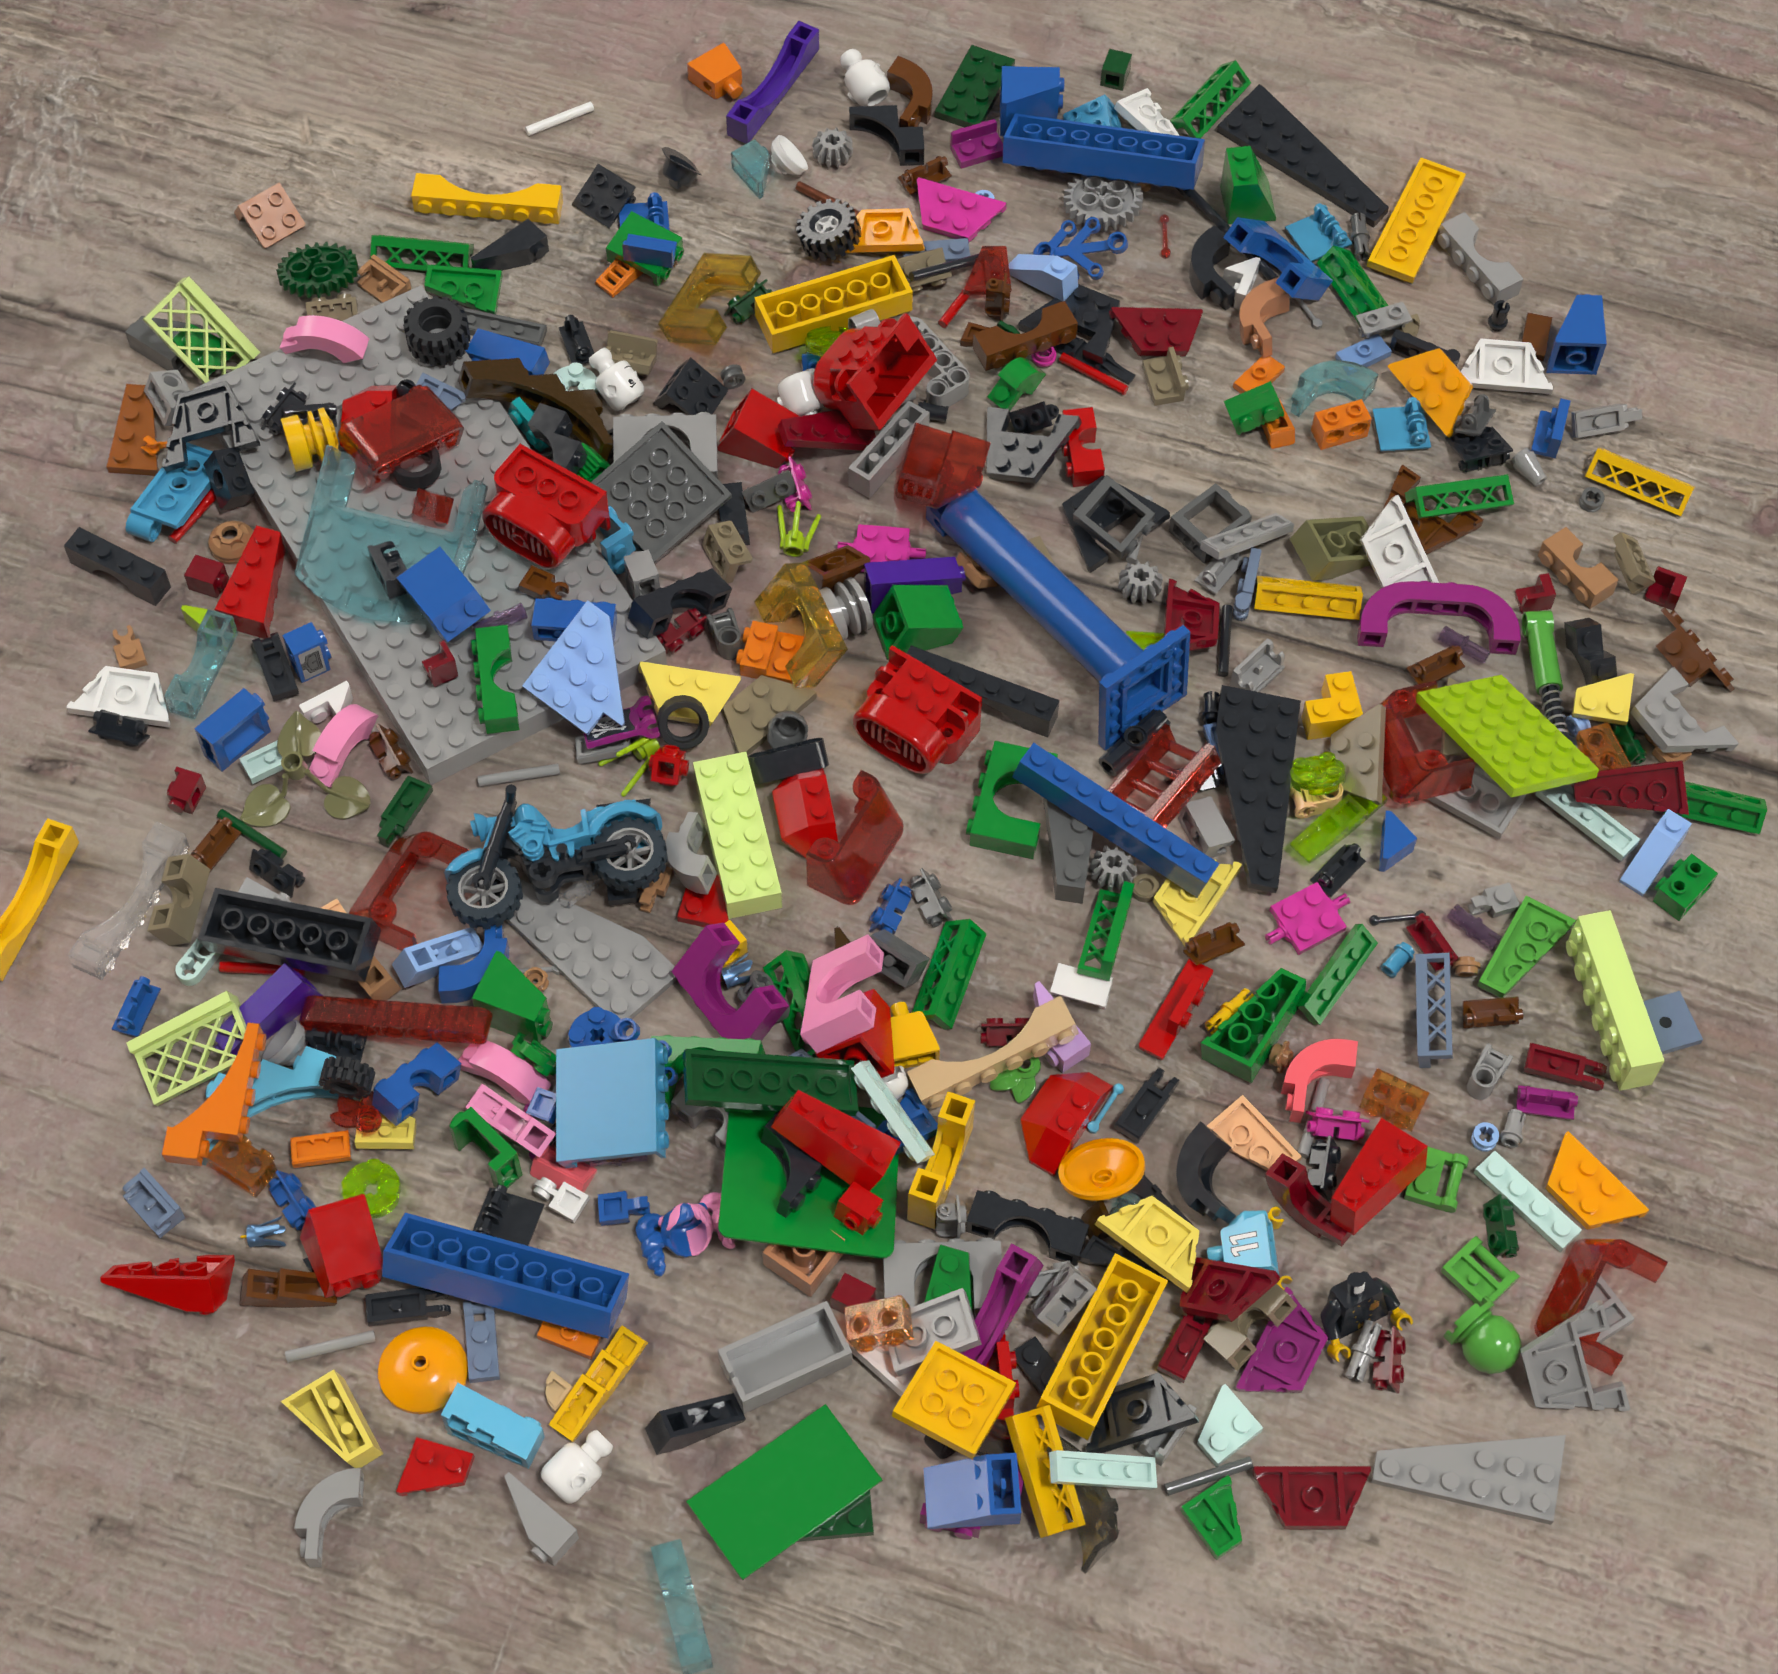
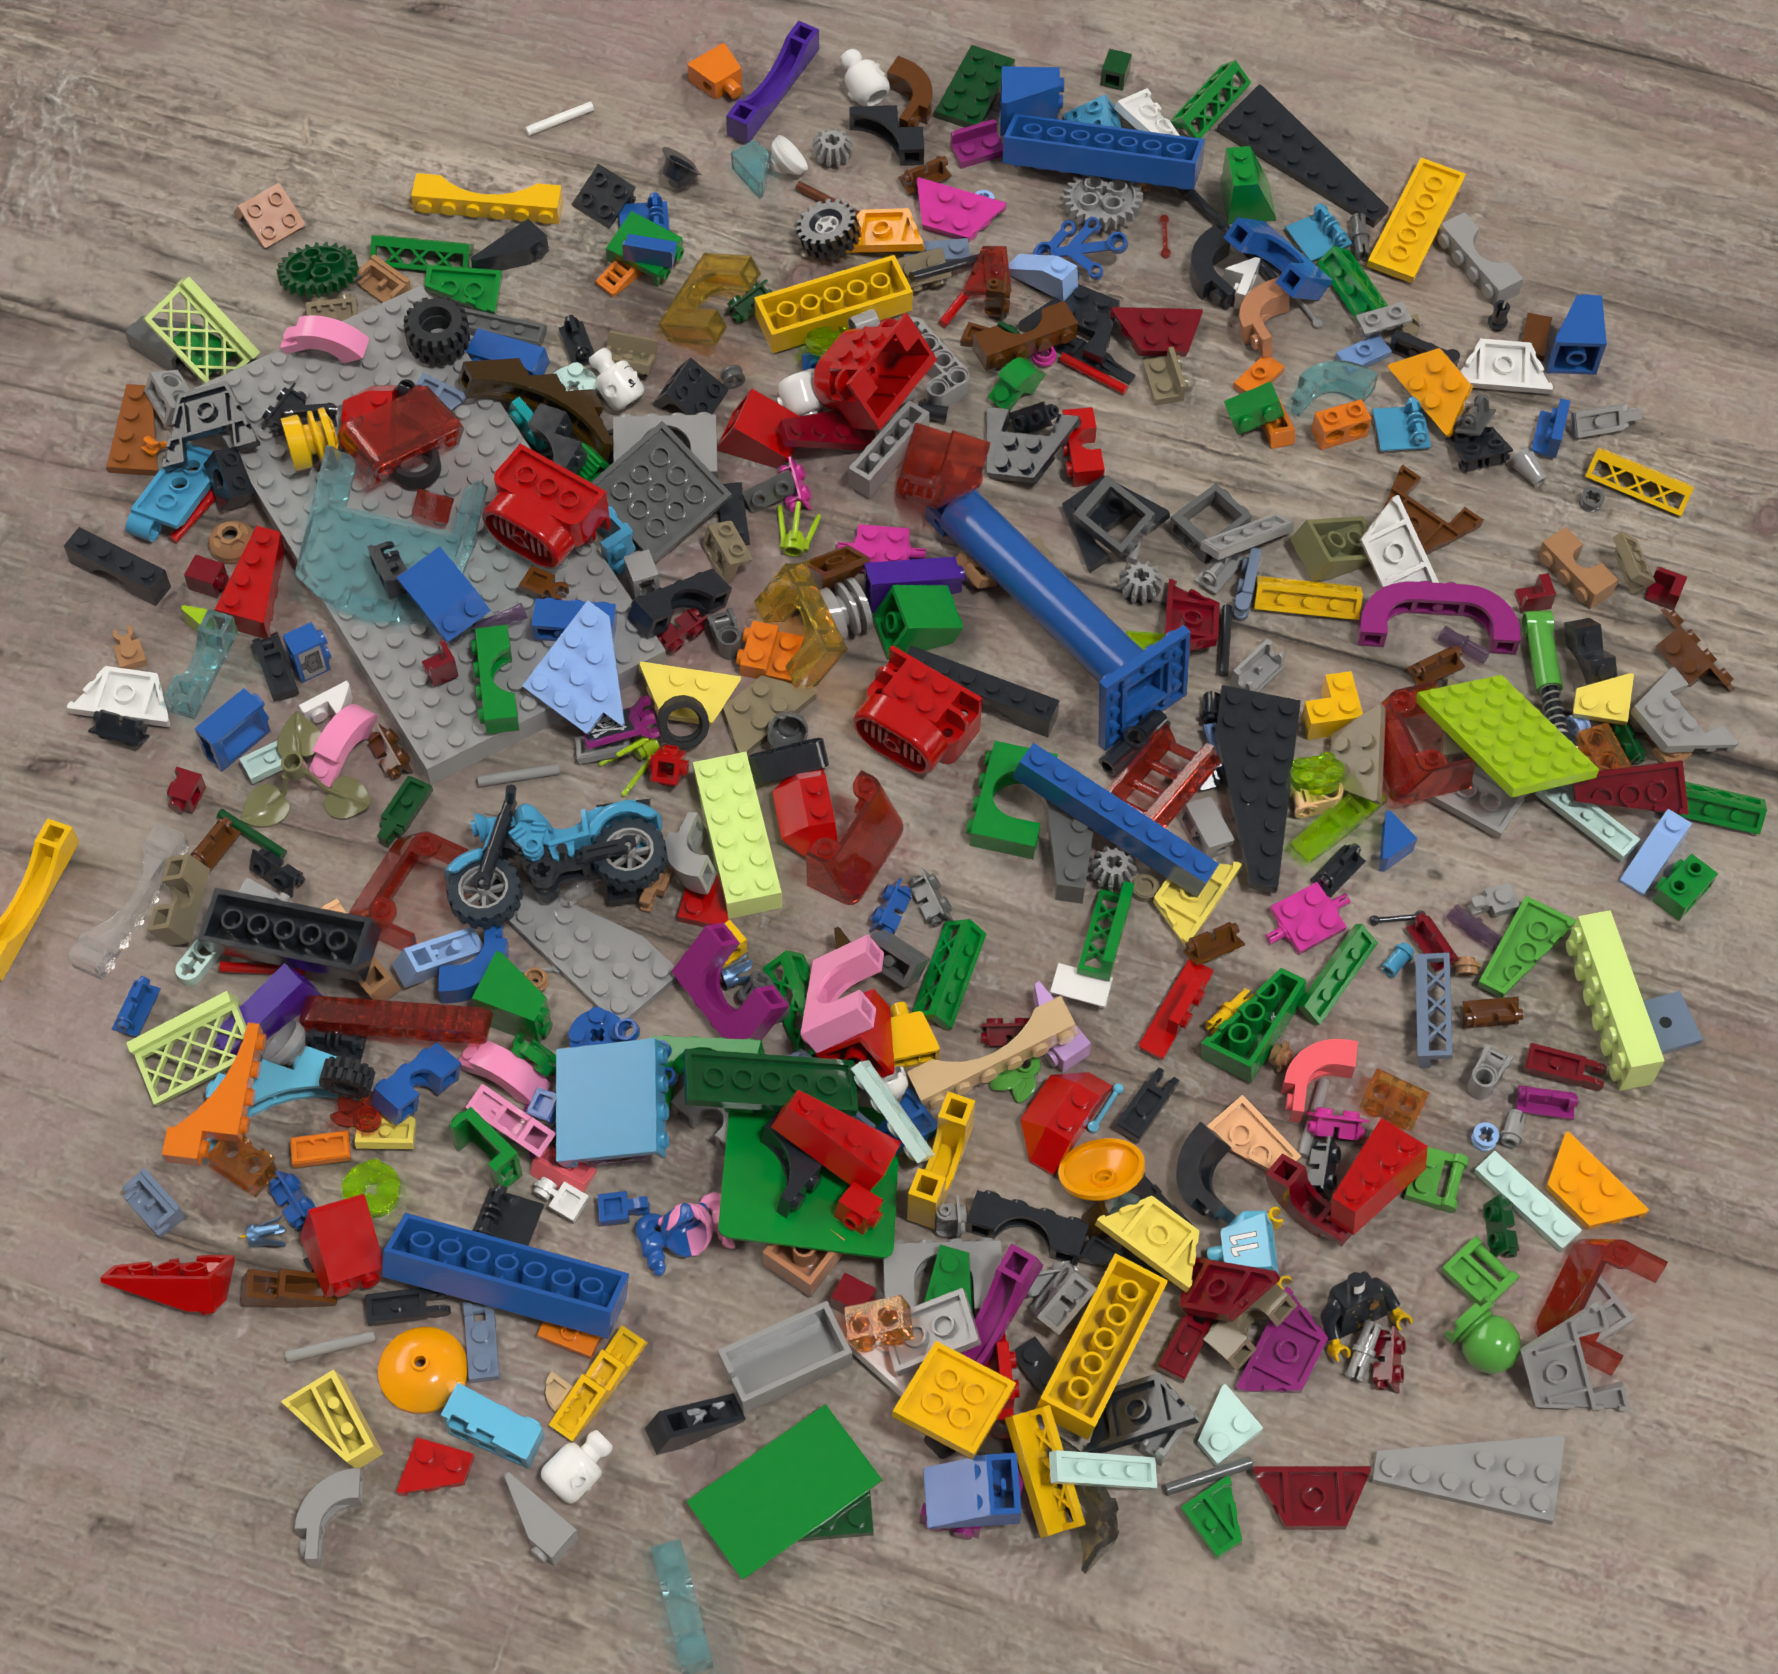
(1461, 490): green fence -> none

